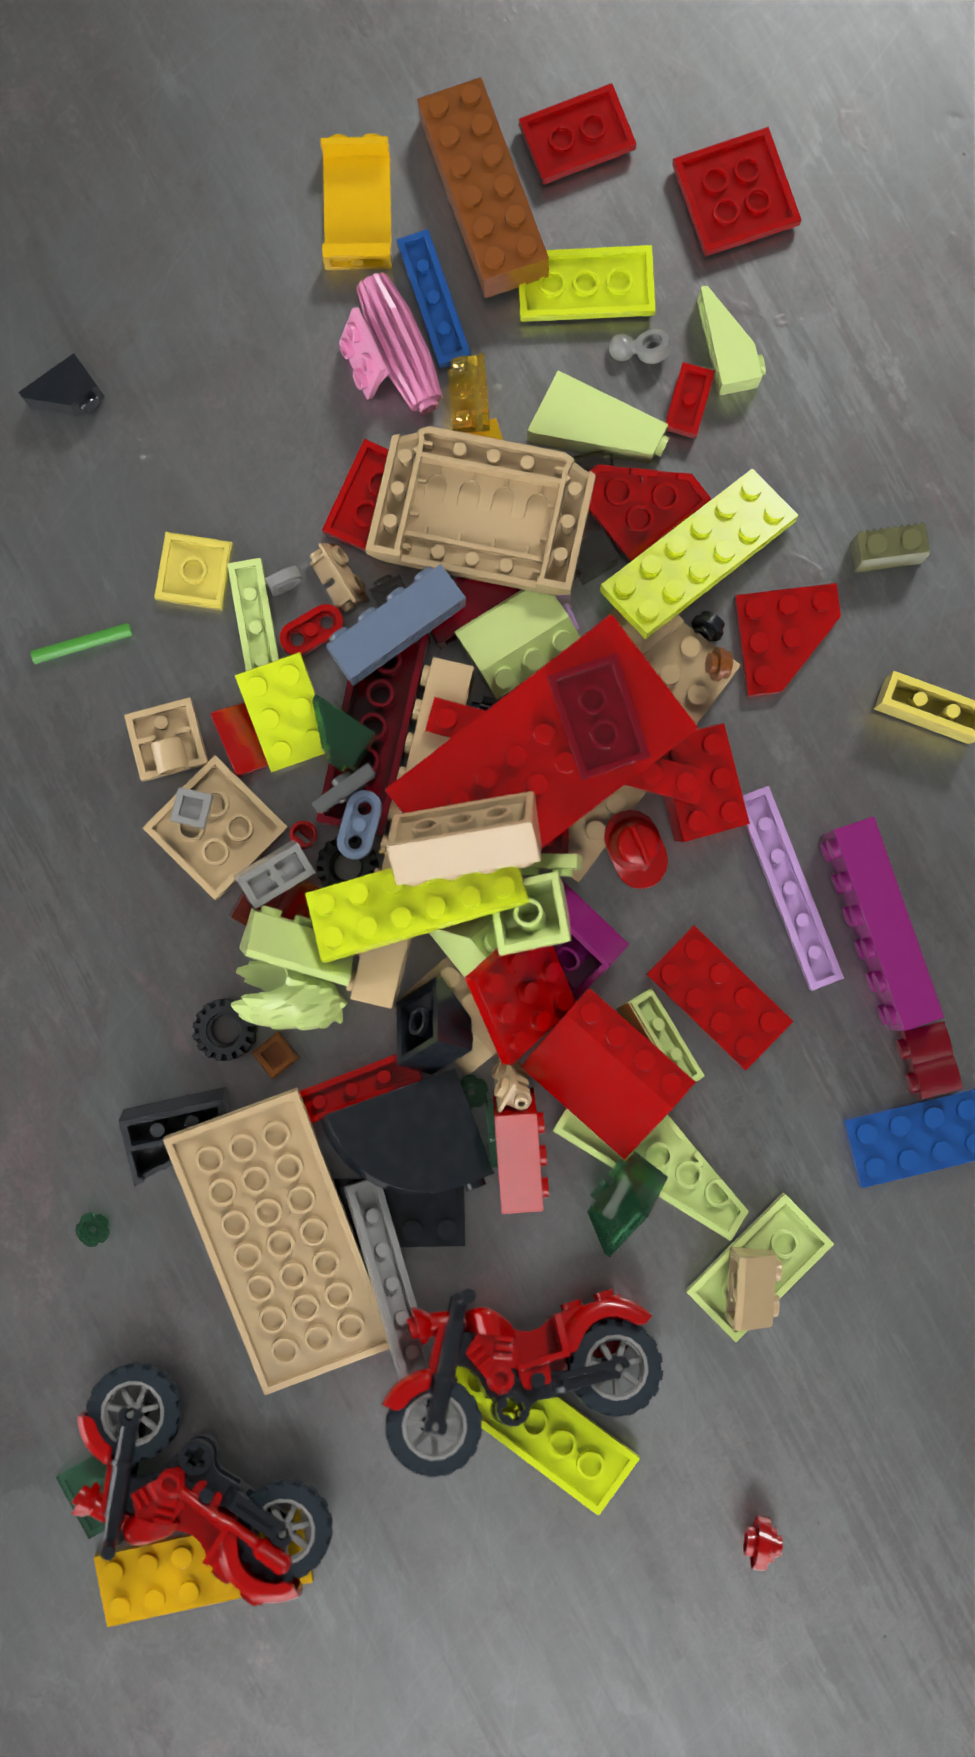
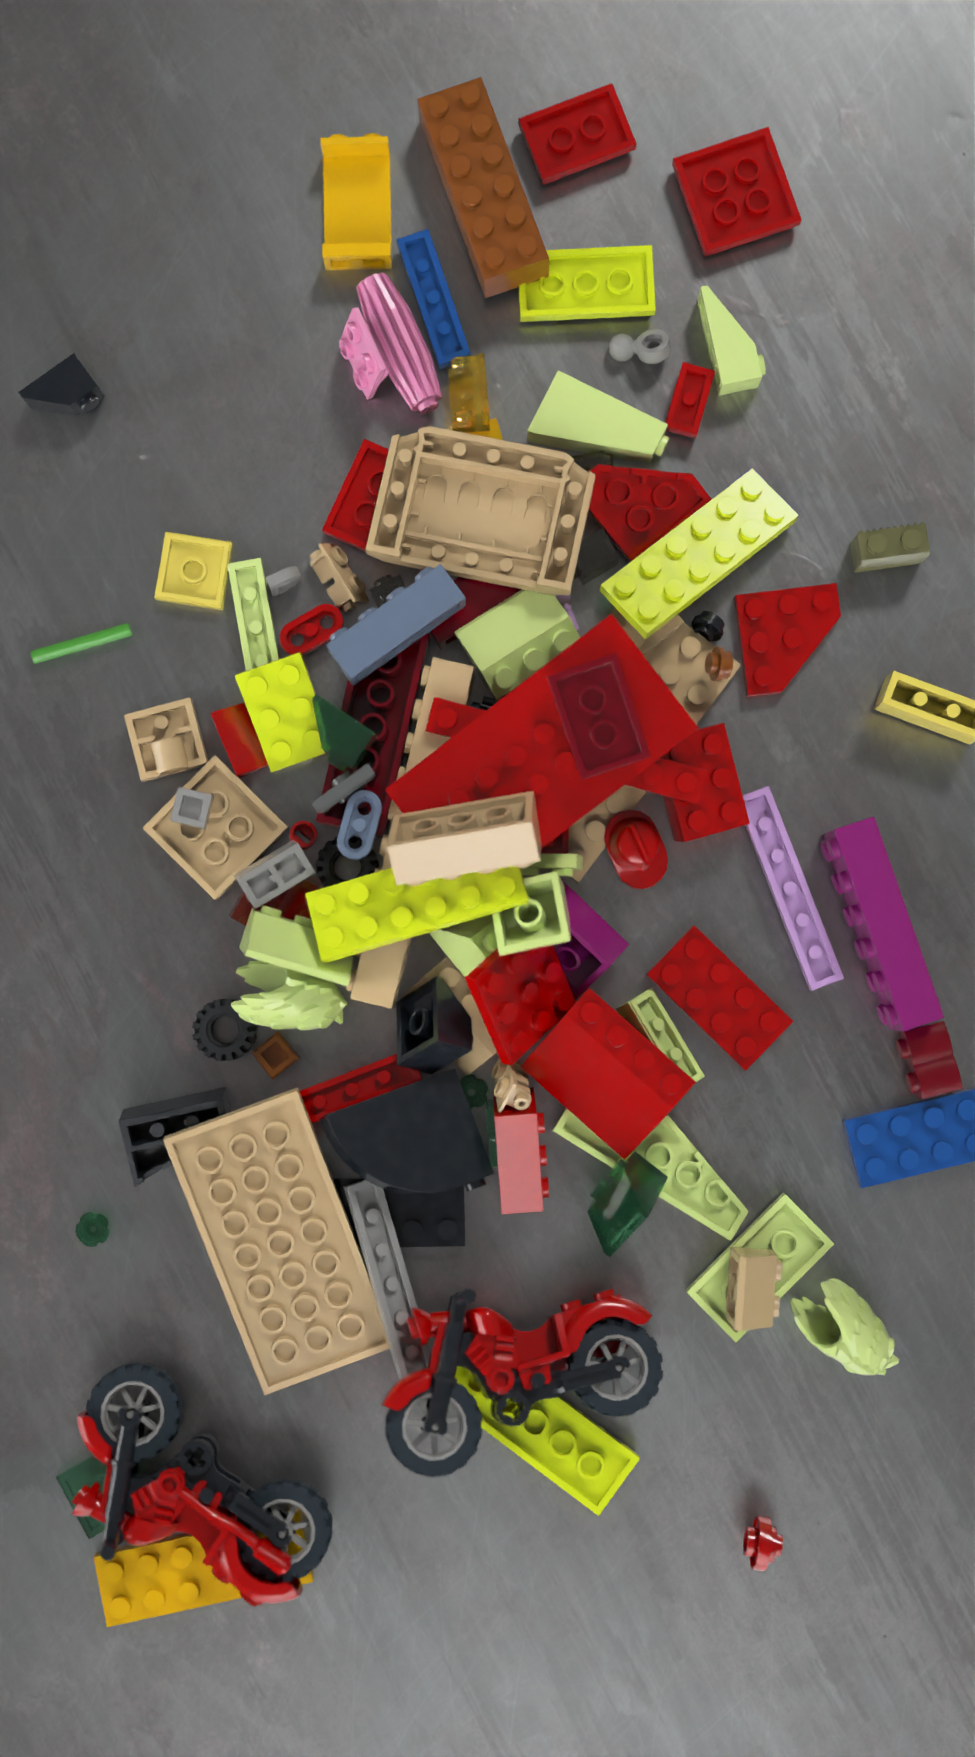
(846, 1329): none -> yellowish green head

